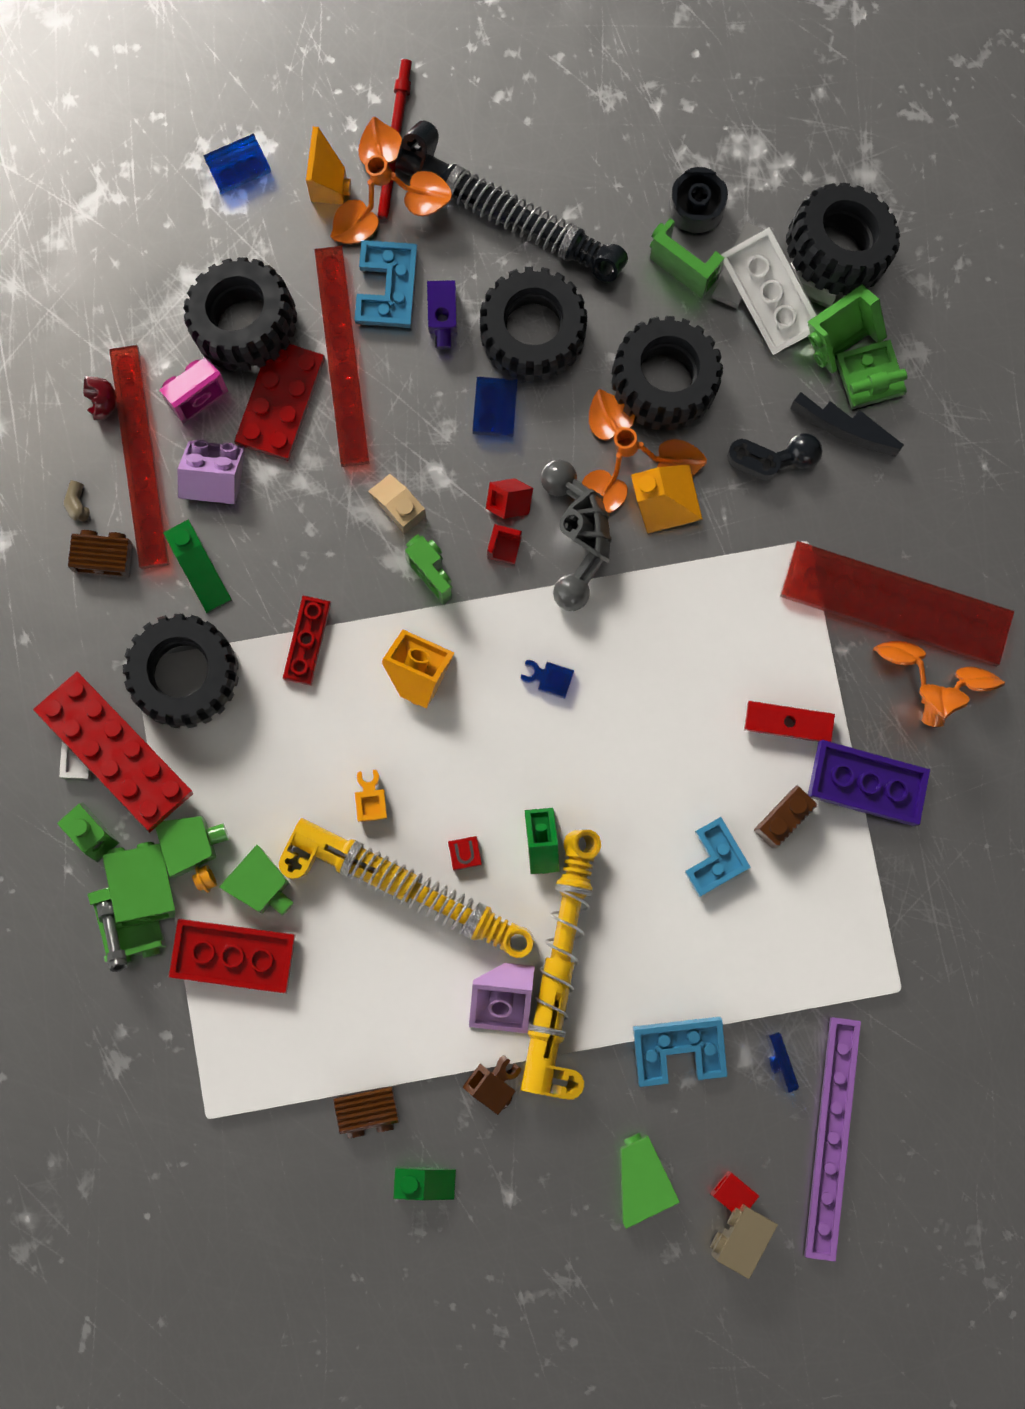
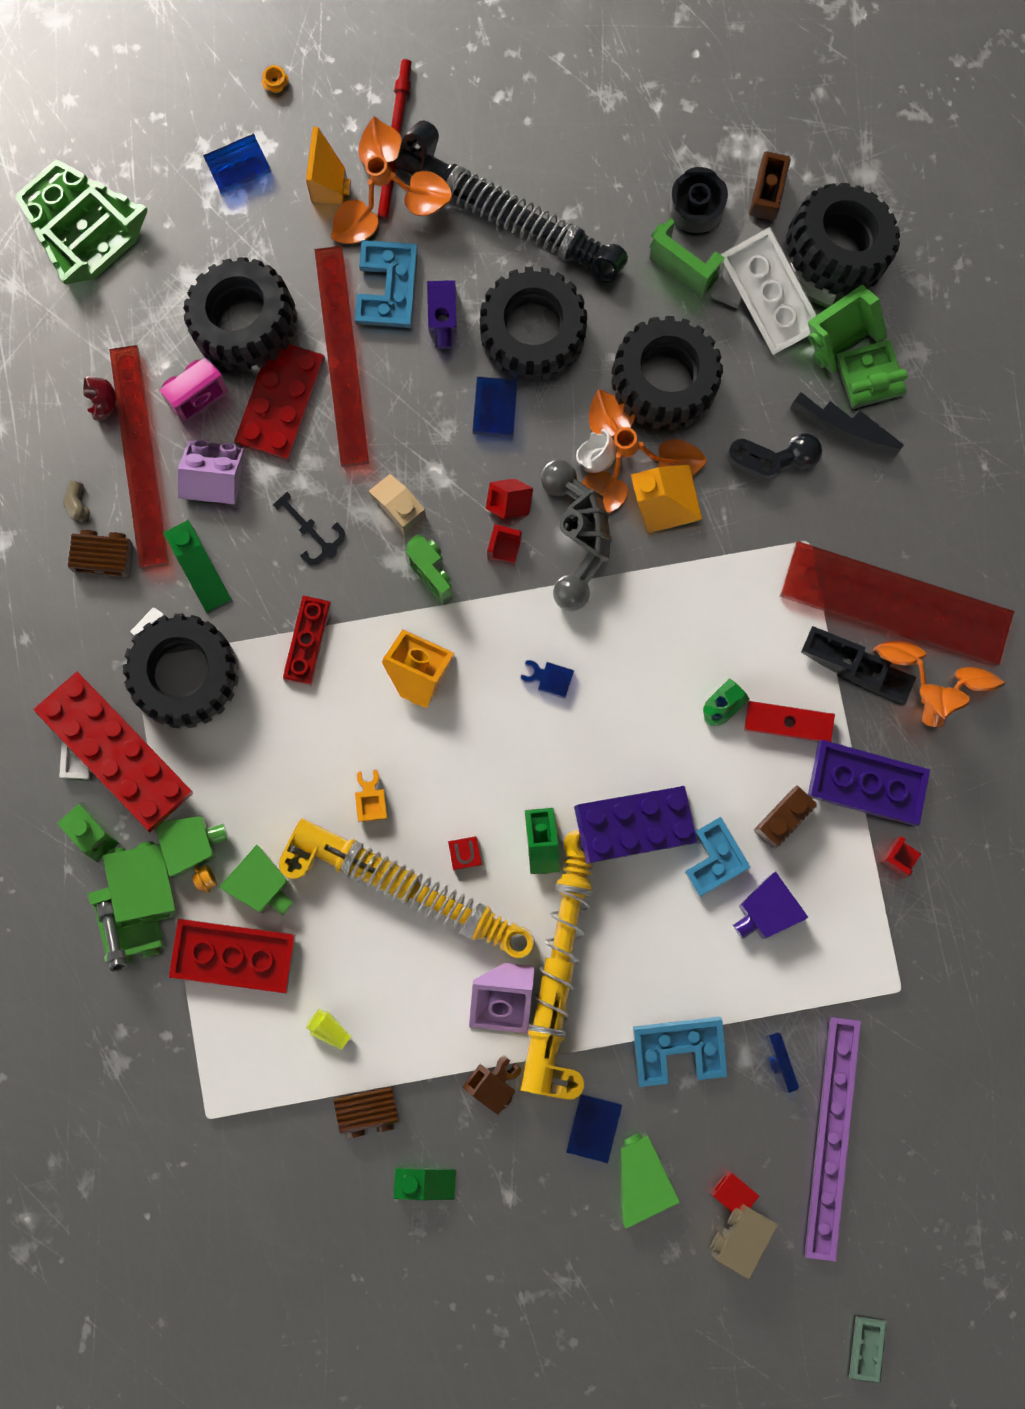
(79, 221): none -> bright green wedge
(150, 617): none -> white sticker
(274, 72): none -> light orange plate
(327, 1029): none -> neon yellow cone
(328, 549): none -> black piece
(594, 1128): none -> clear blue plate
(597, 452): none -> white hair
(635, 824): none -> dark purple plate
(724, 703): none -> green rock
(769, 186): none -> reddish brown brick
(769, 909): none -> dark purple torso
(858, 666): none -> black slope
(868, 1349): none -> sand green plate
(900, 857): none -> red panel

